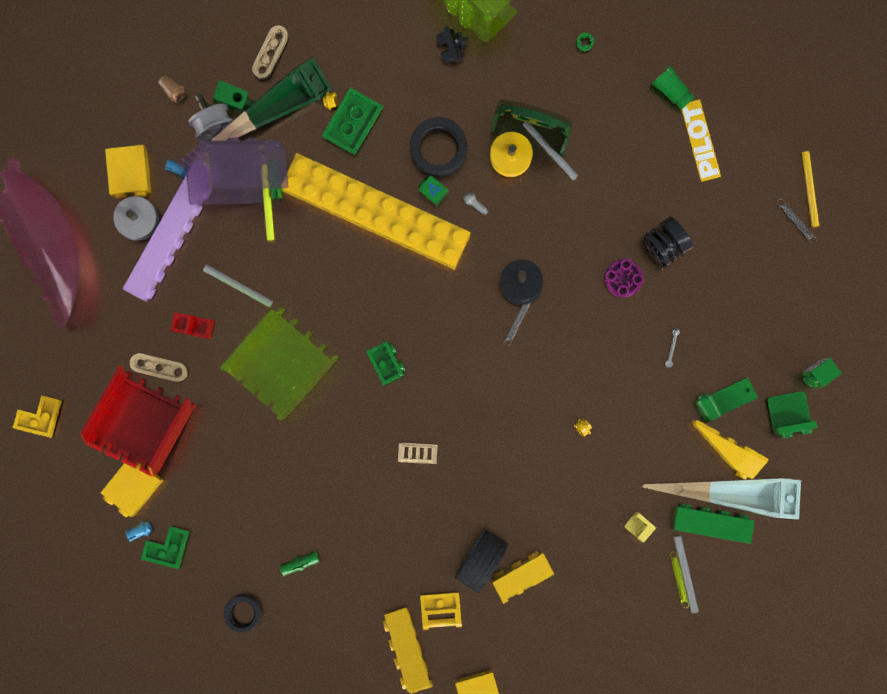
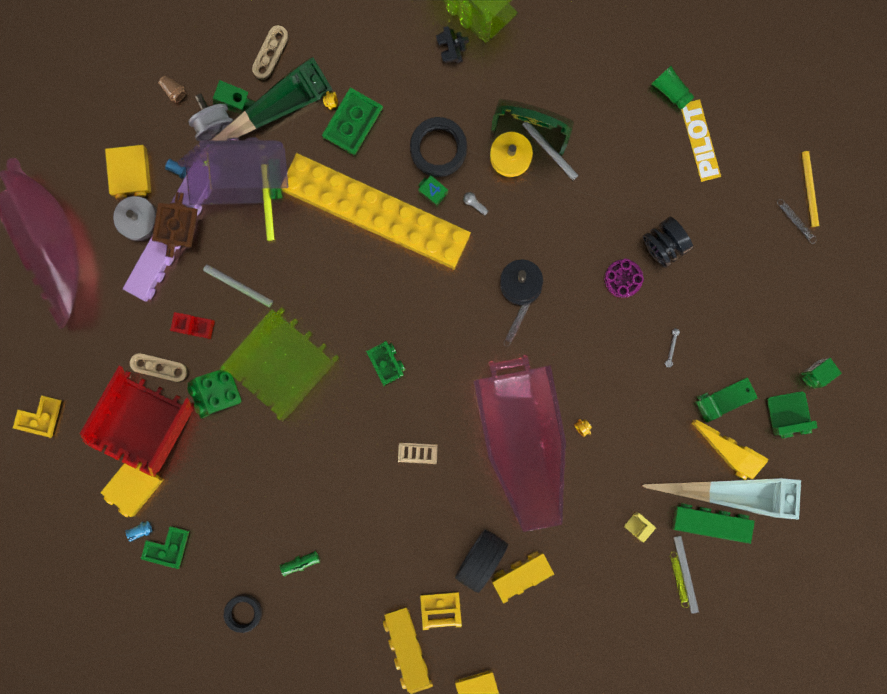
(174, 225): none -> reddish brown plate
(213, 392): none -> green bracket
(525, 440): none -> clear pink windscreen
(583, 36): green bush -> none

